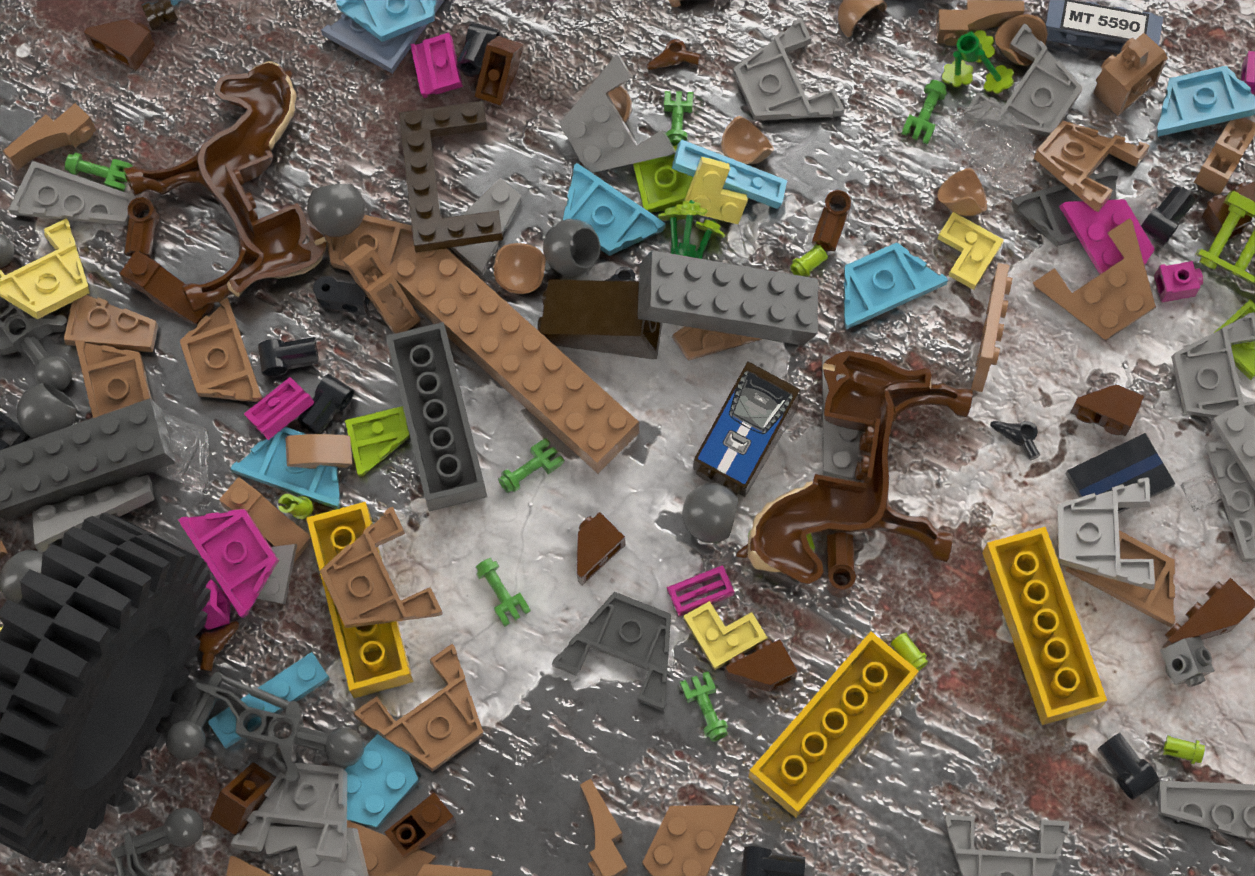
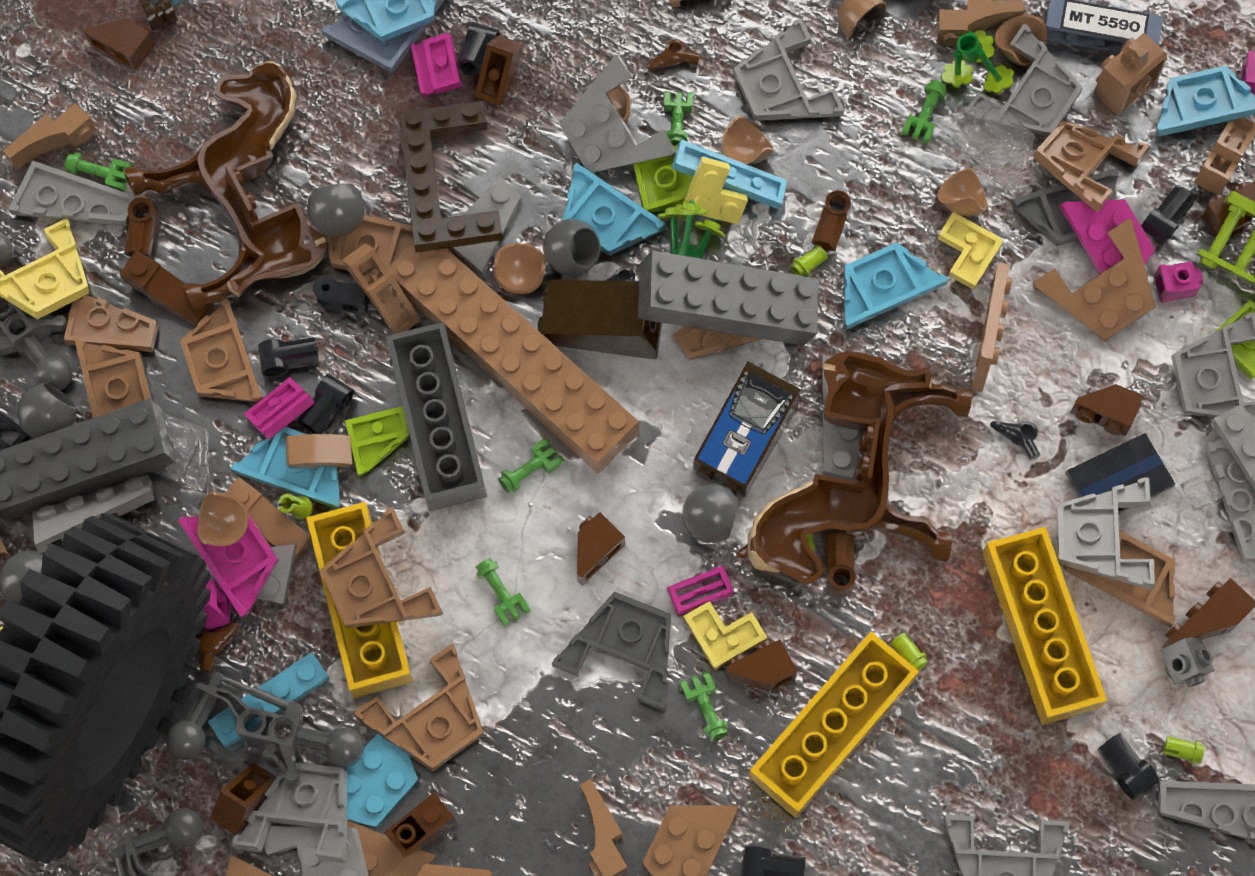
(221, 519): none -> medium nougat helmet

